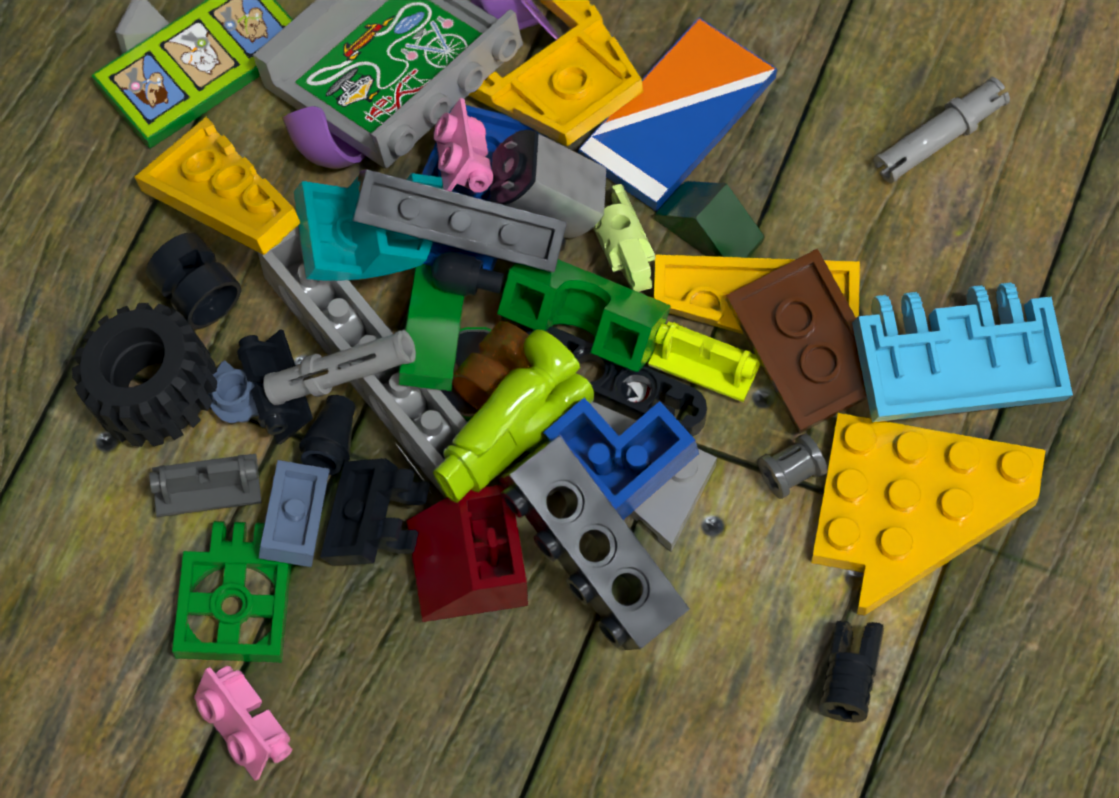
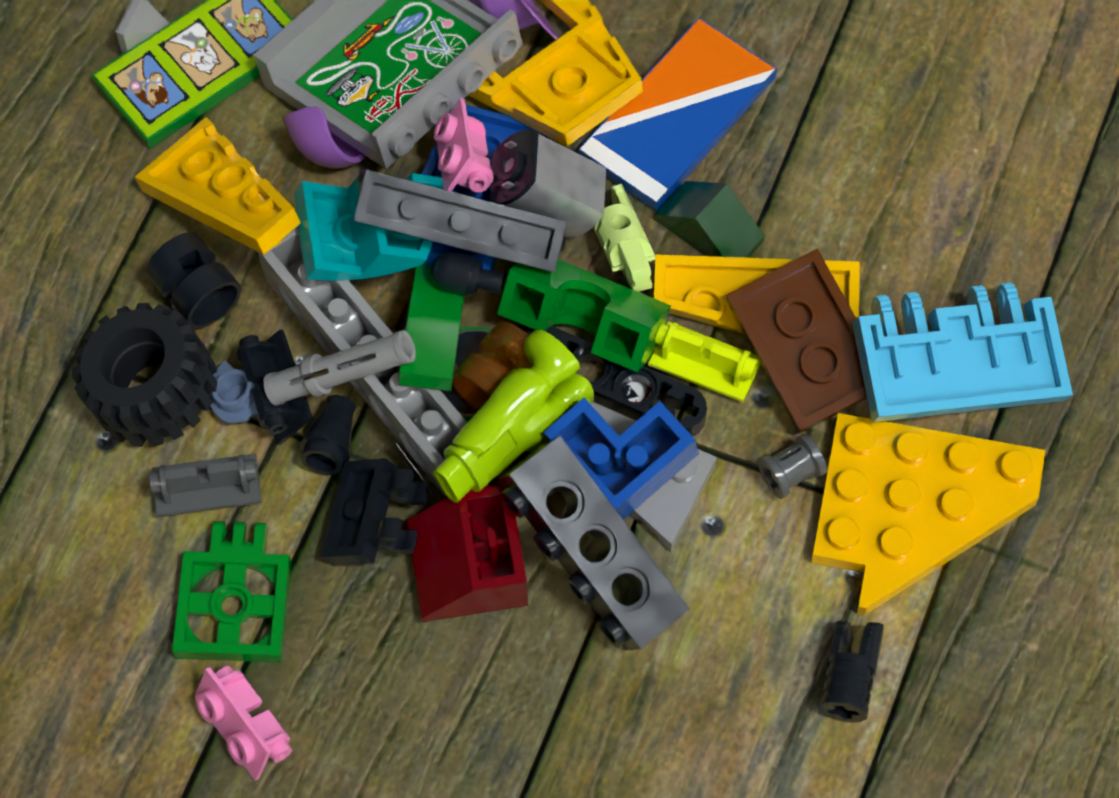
(294, 513): sand blue plate -> none
(958, 118): light grey pin -> none

